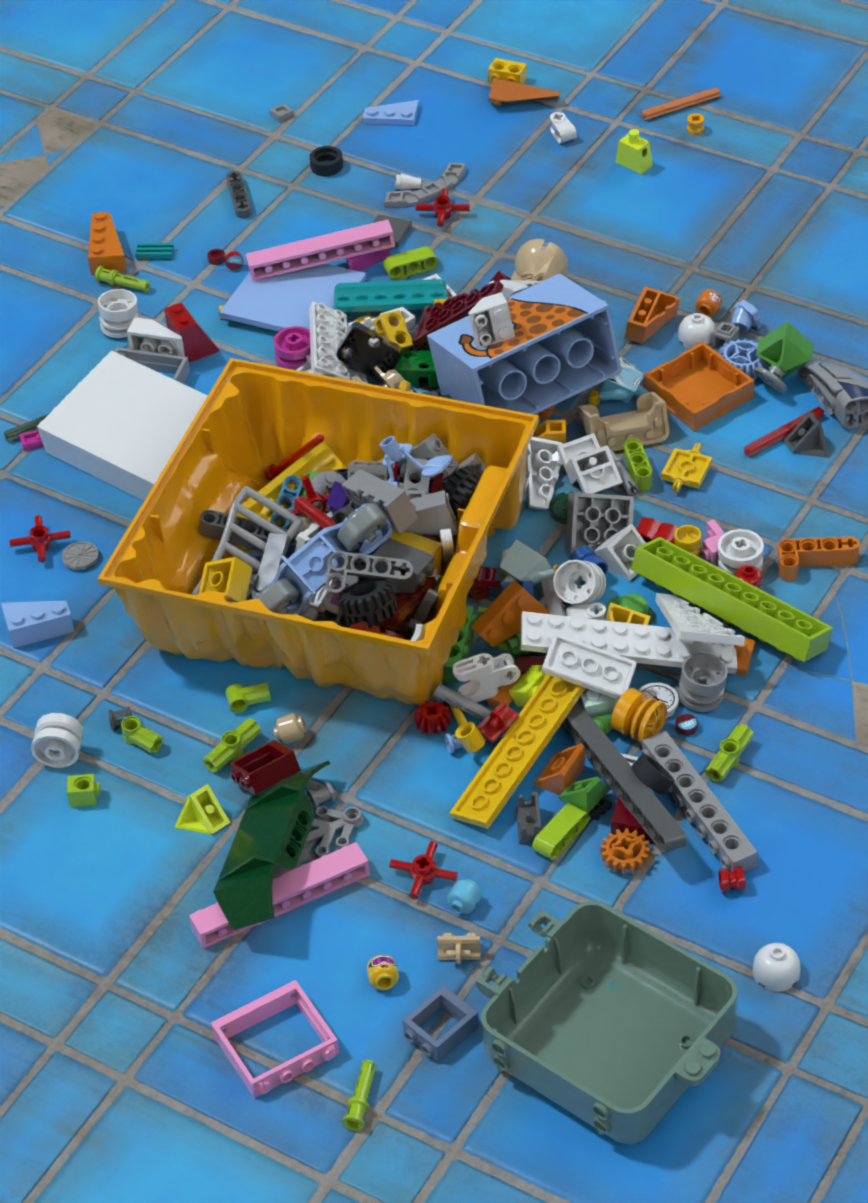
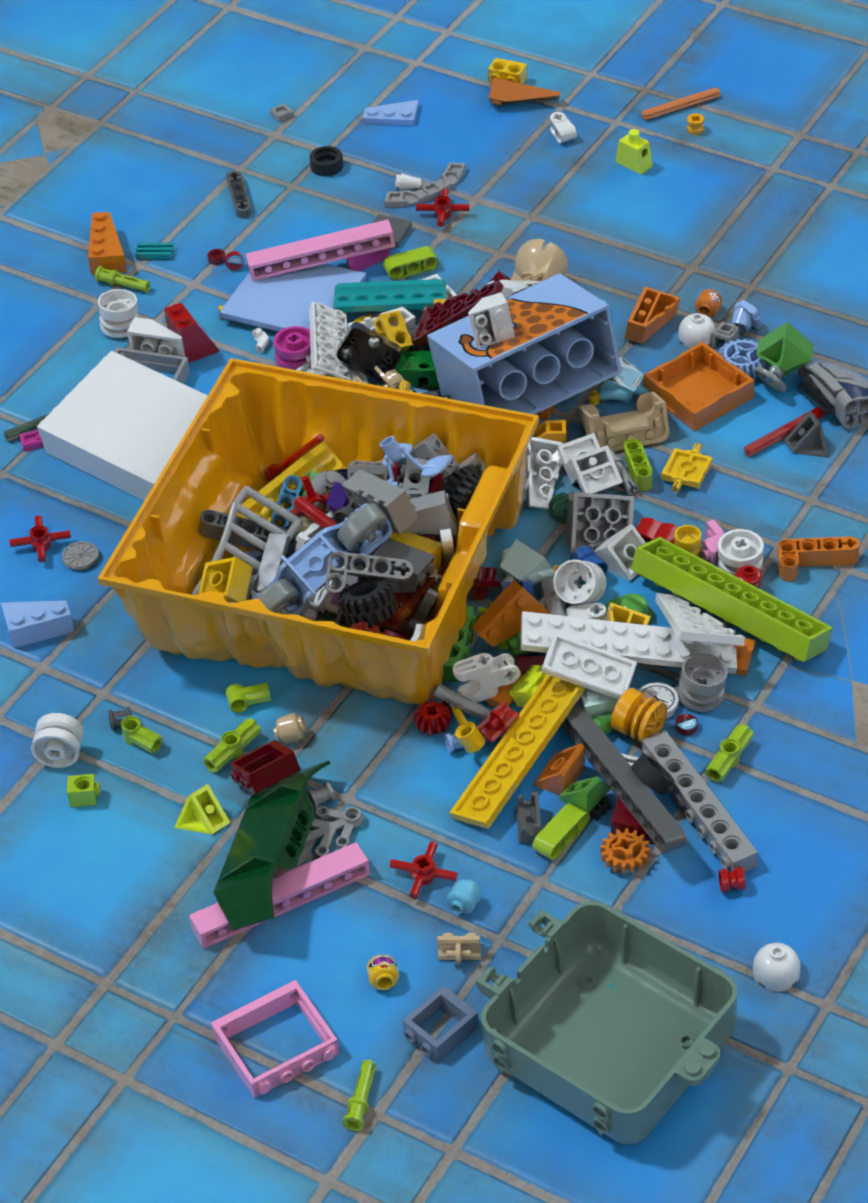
(261, 338): none -> white arm
(811, 393): none -> black axle

